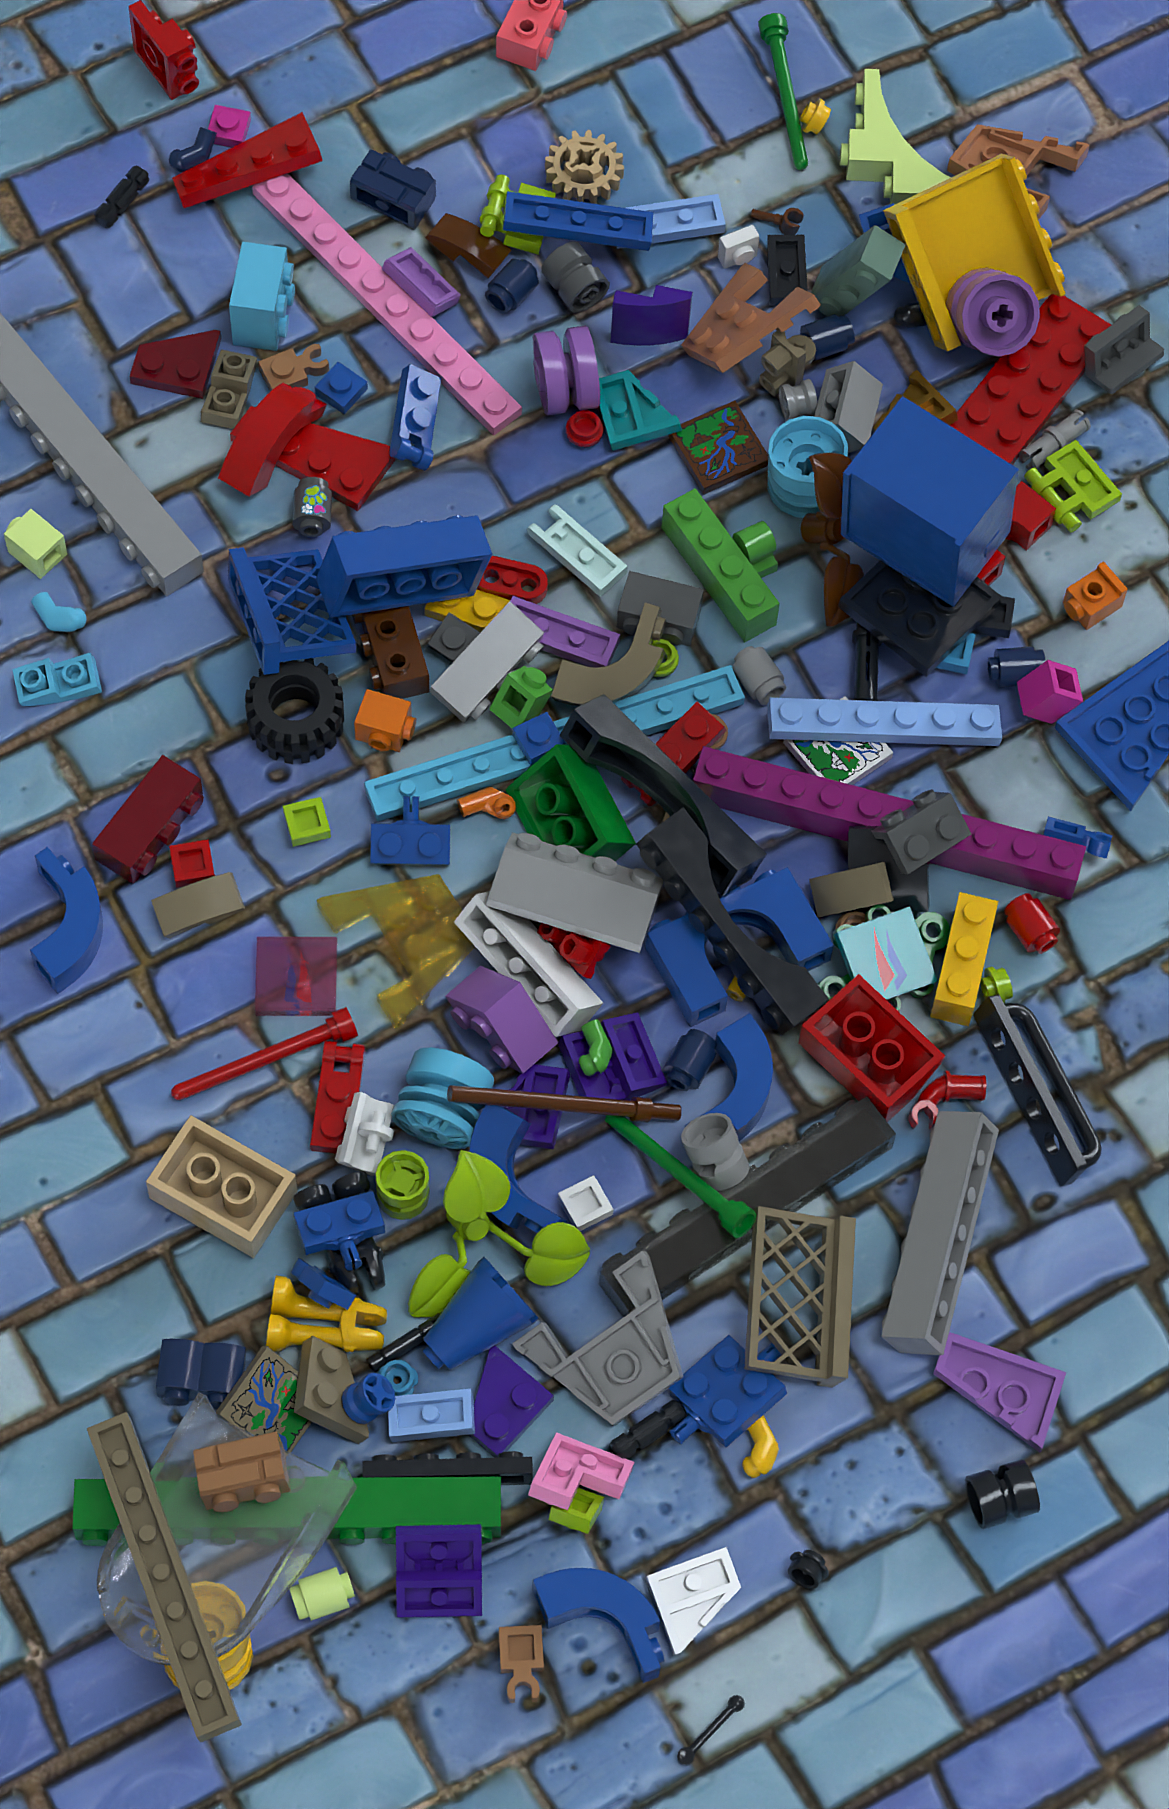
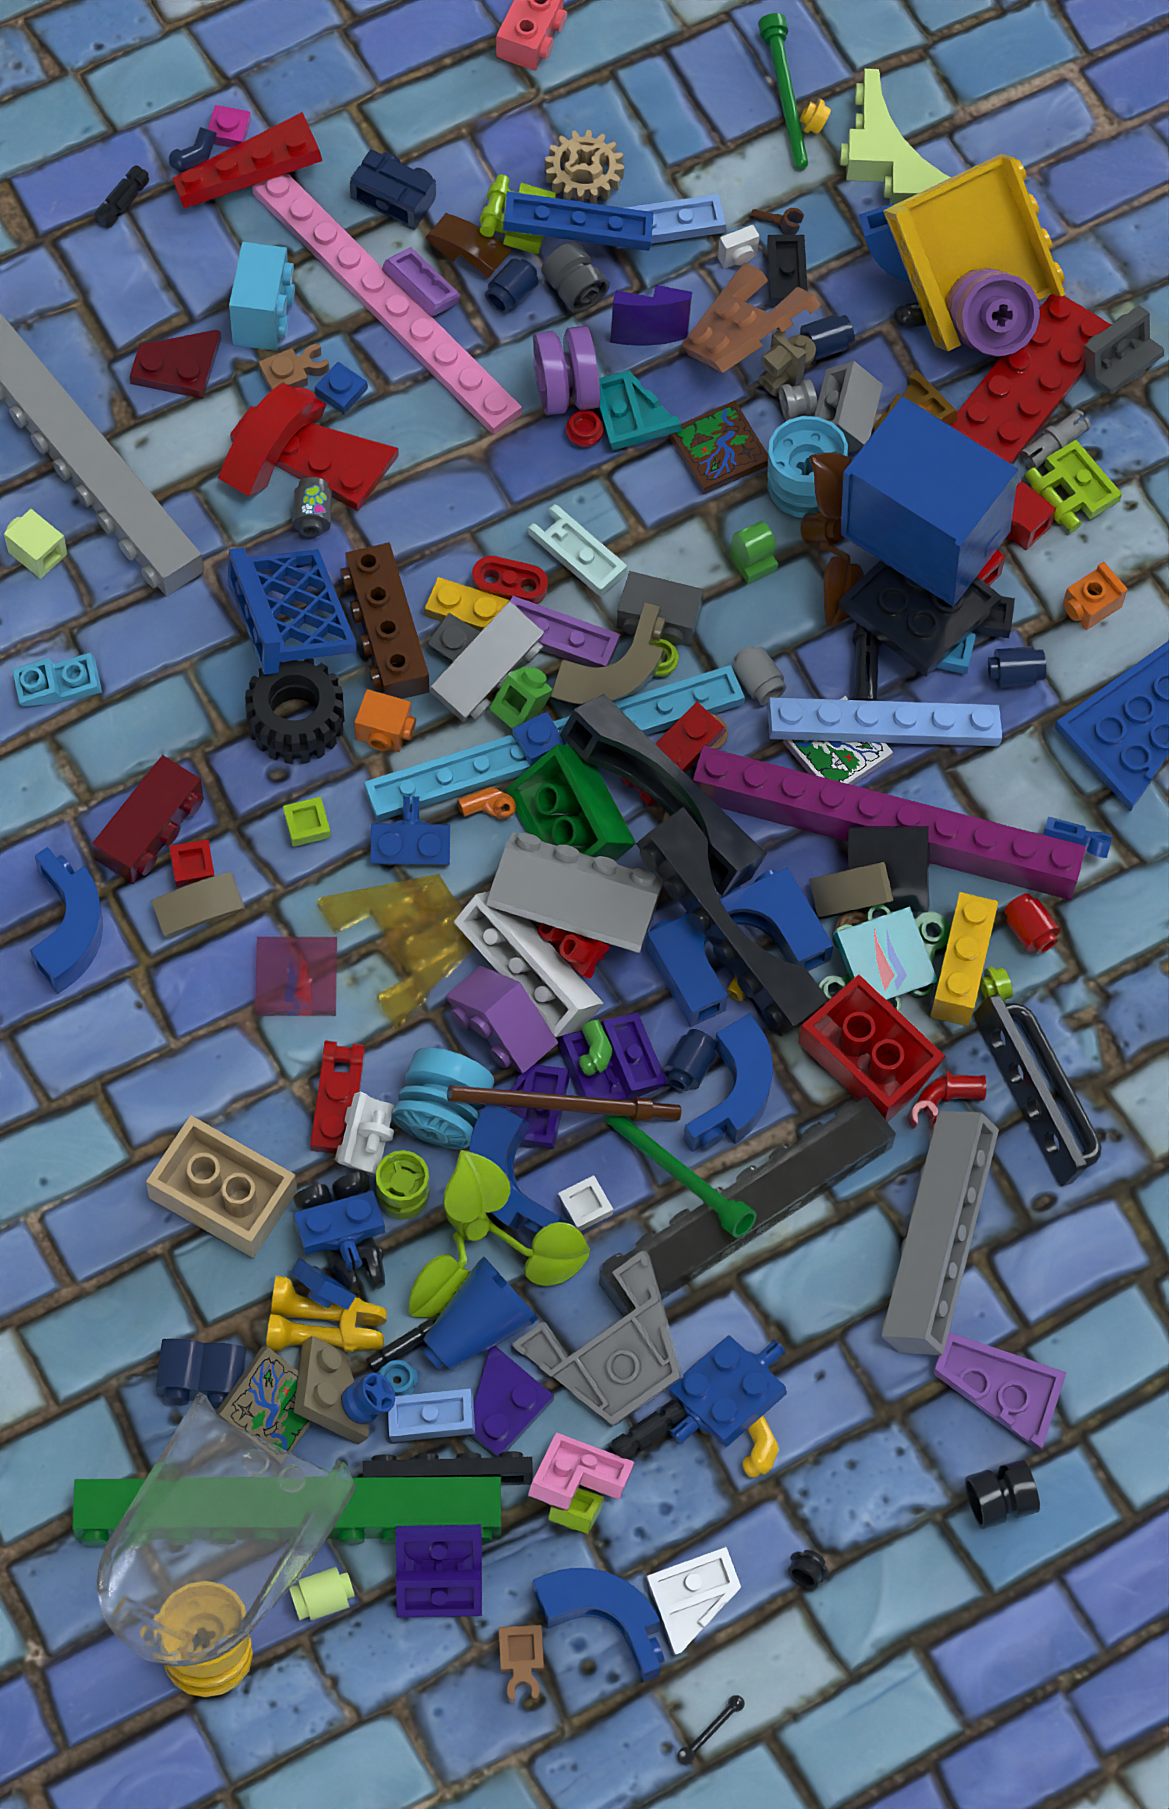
(58, 617): medium azure arm -> none
(164, 50): red plate -> none
(164, 1578): dark tan plate -> none
(229, 389): dark tan slope -> none
(242, 1472): medium nougat brick -> none
(336, 1028): red piece -> none
(403, 565): blue brick -> none
(415, 417): blue plate -> none
(715, 1151): light grey wheel -> none
(720, 565): bright green brick -> none
(833, 1303): dark tan fence -> none
(857, 271): sand green brick -> none
(922, 830): dark grey bracket -> none
(988, 142): nougat wing -> none
(1049, 691): dark pink brick -> none

